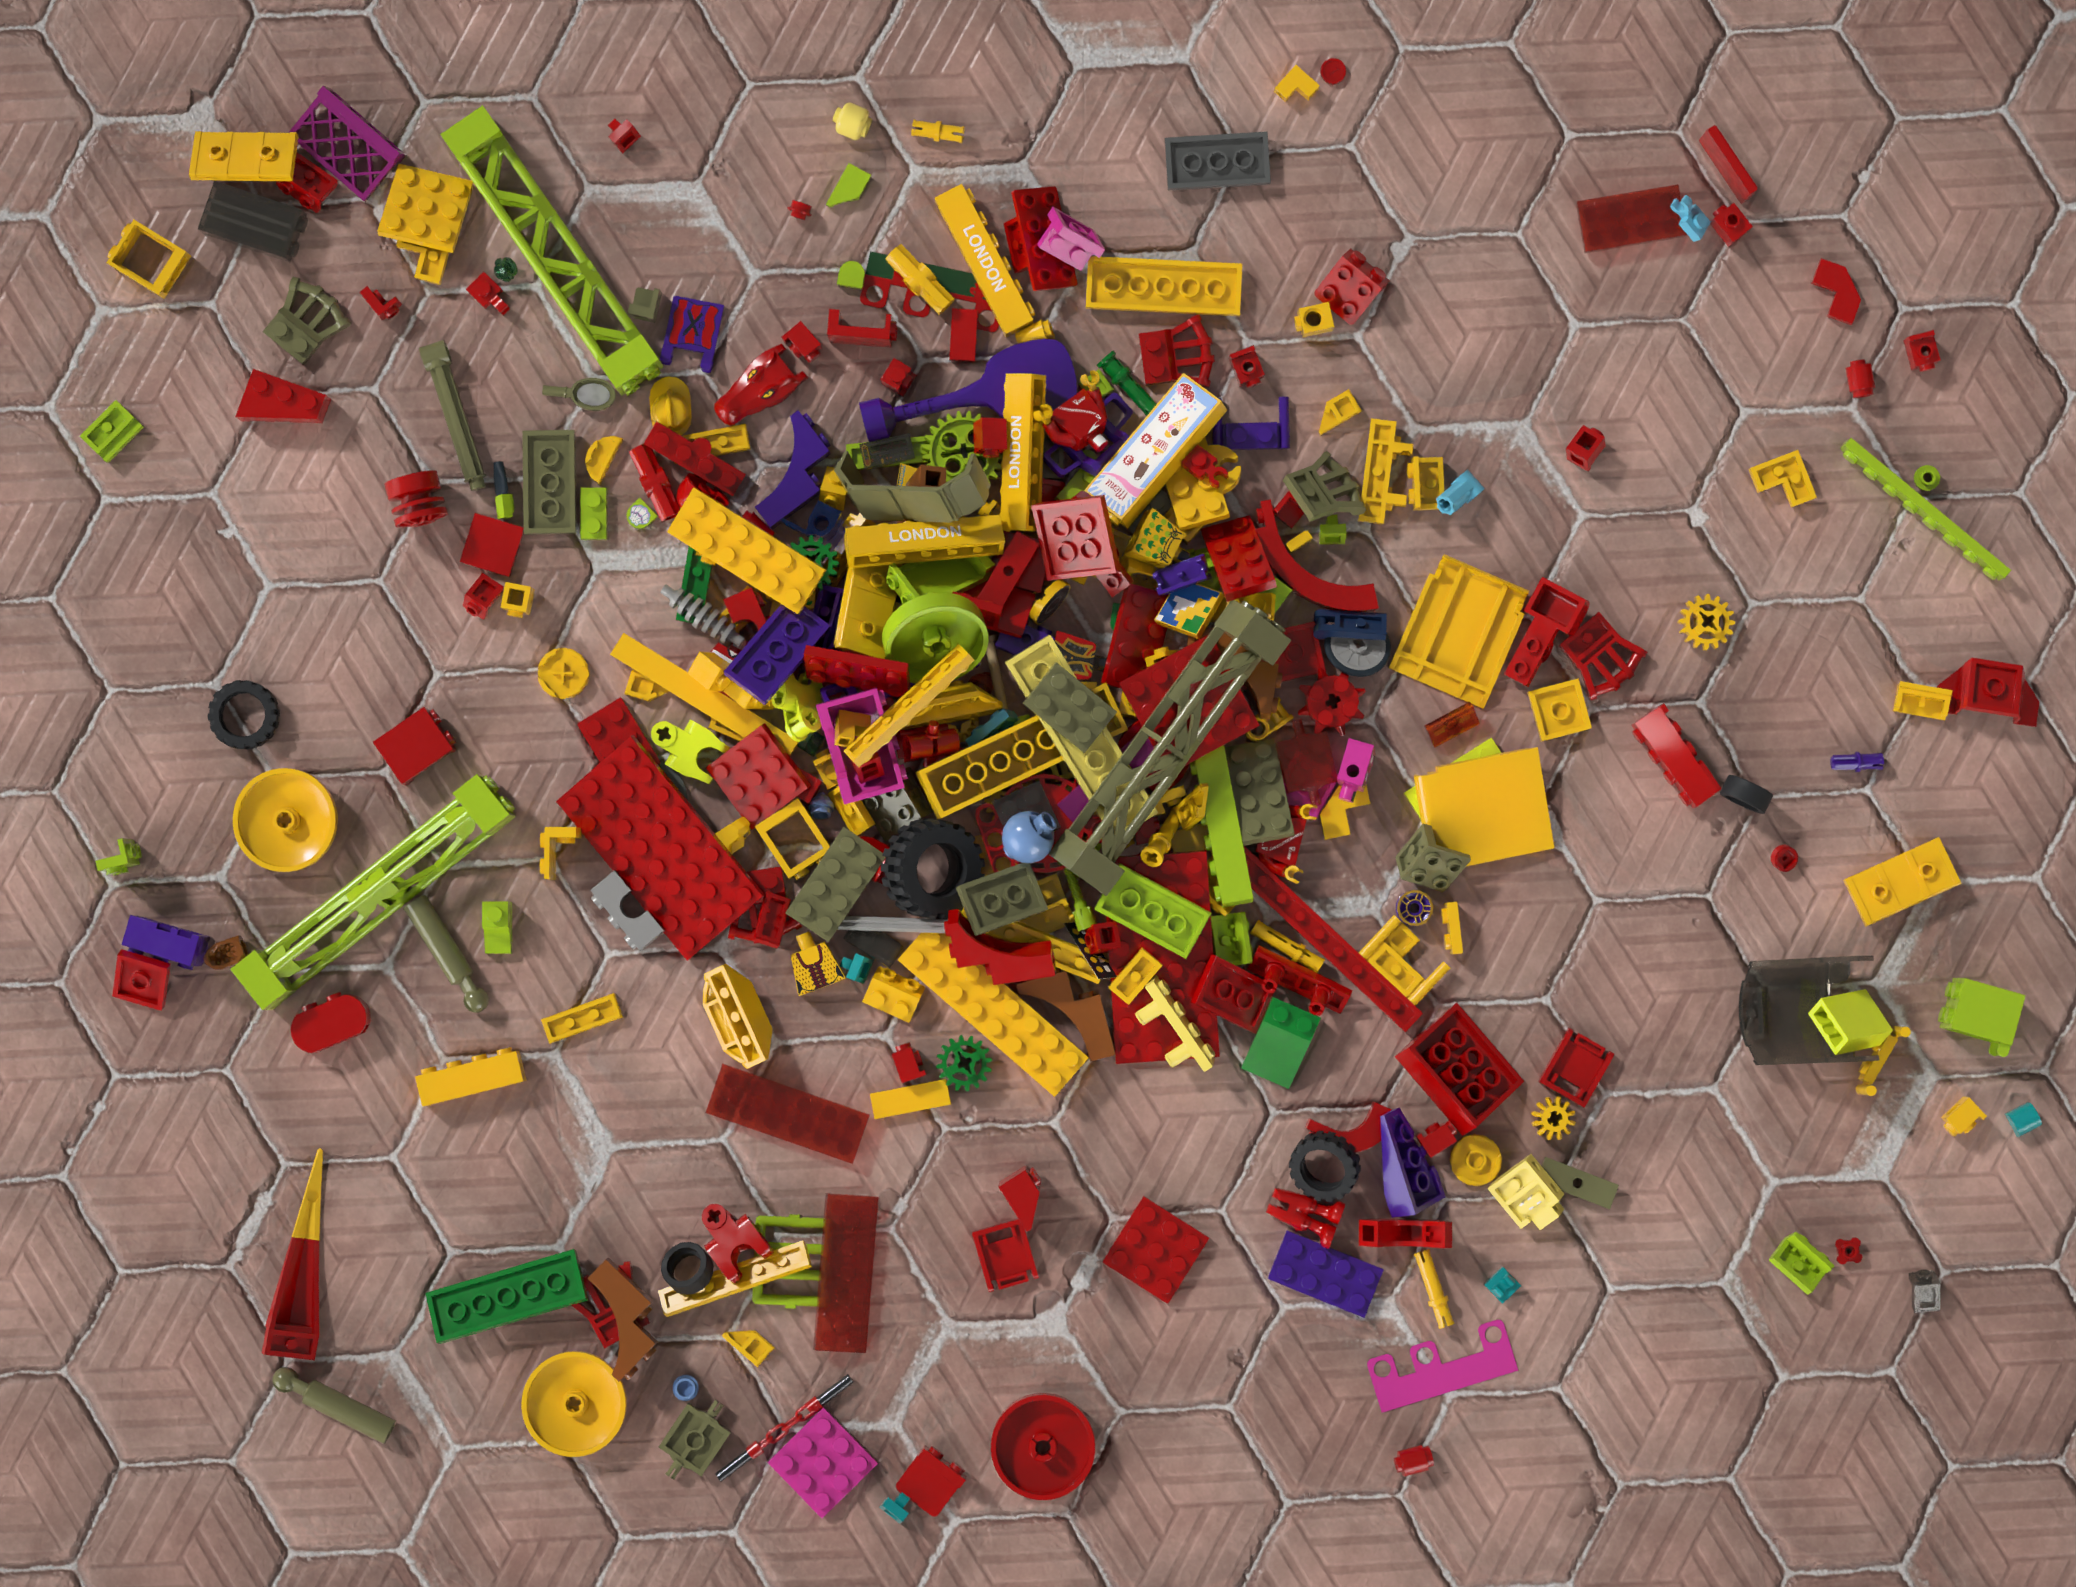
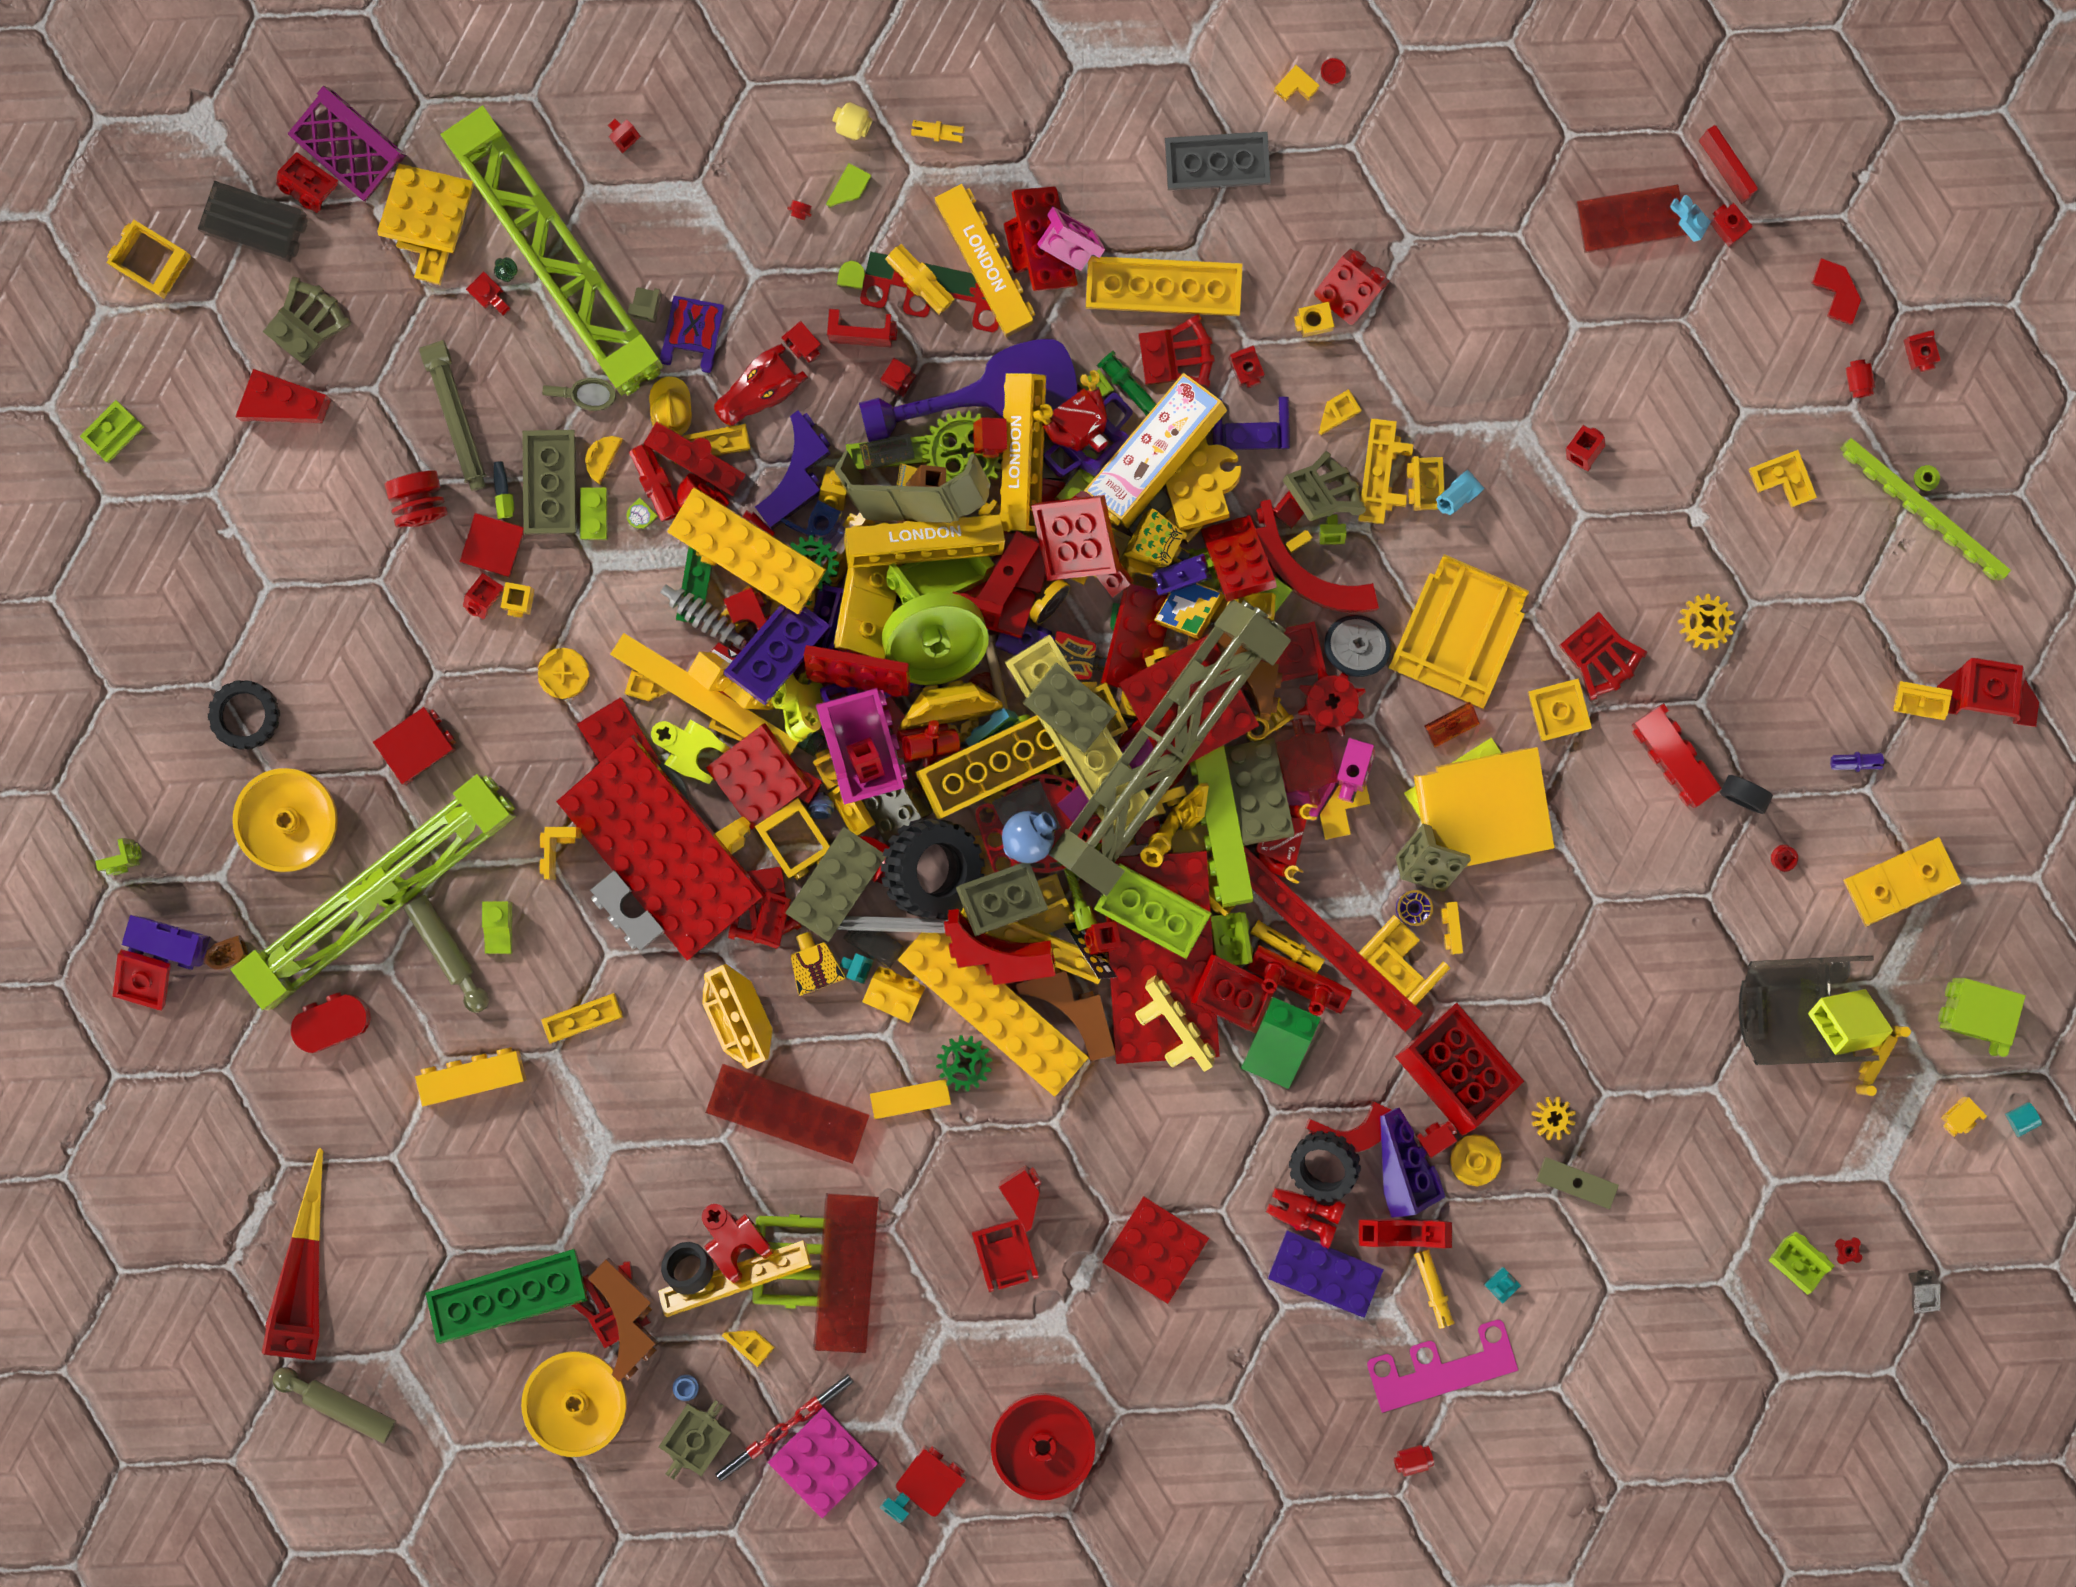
(243, 156): yellow container -> none
(376, 300): red bracket -> none
(849, 725): yellow piece -> none
(908, 1063): red brick -> none
(909, 705): yellow plate -> none
(963, 335): red tile -> none
(1038, 330): yellow cone -> none
(1135, 976): yellow plate -> none
(1202, 465): red plate -> none
(1350, 624): dark blue plate -> none
(1528, 1194): light yellow piece -> none
(1553, 610): red plate -> none
(1577, 1063): red container -> none

